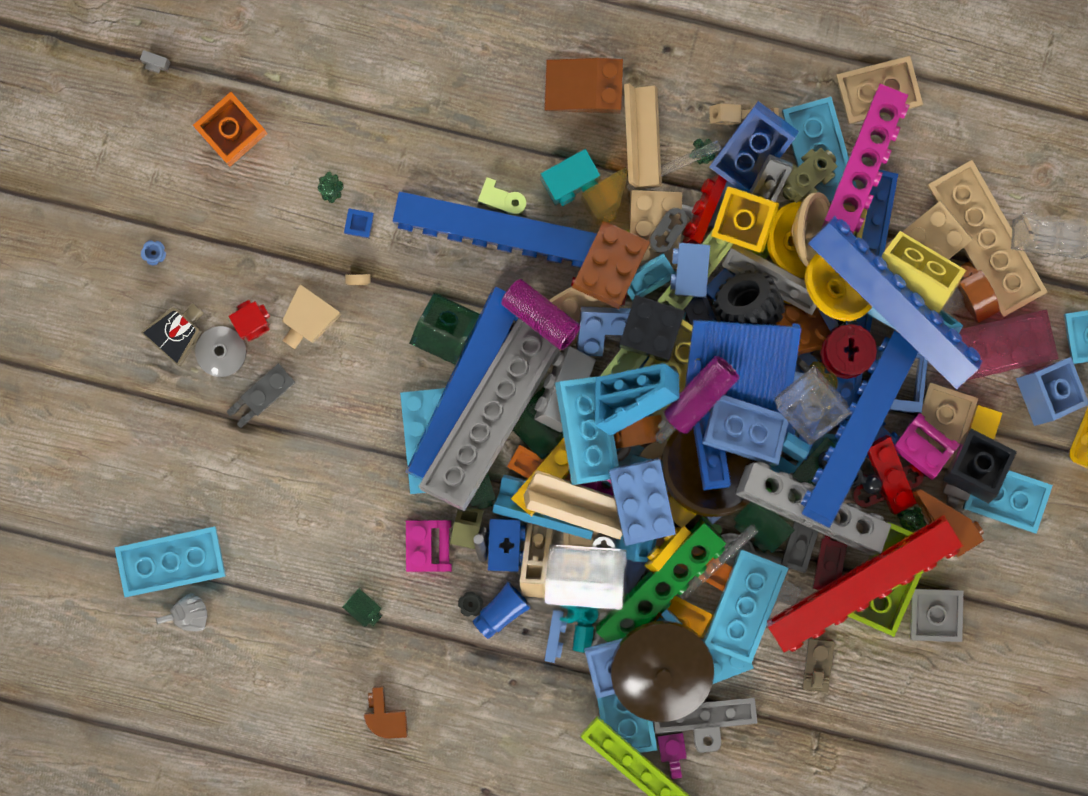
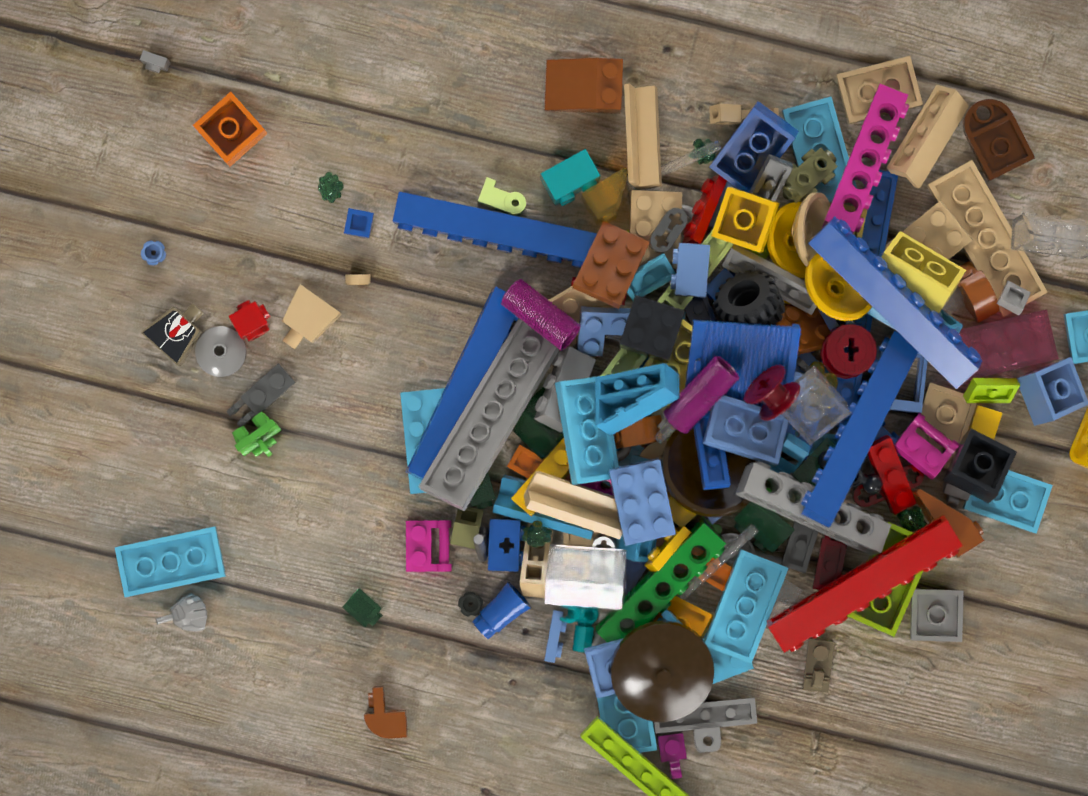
(260, 439): none -> bright green hips
(444, 328): clear green slope -> none
(536, 534): none -> clear green plant
(772, 393): none -> dark red piece
(928, 135): none -> tan panel
(991, 390): none -> lime plate
(996, 141): none -> reddish brown plate
(1013, 298): none -> light grey plate

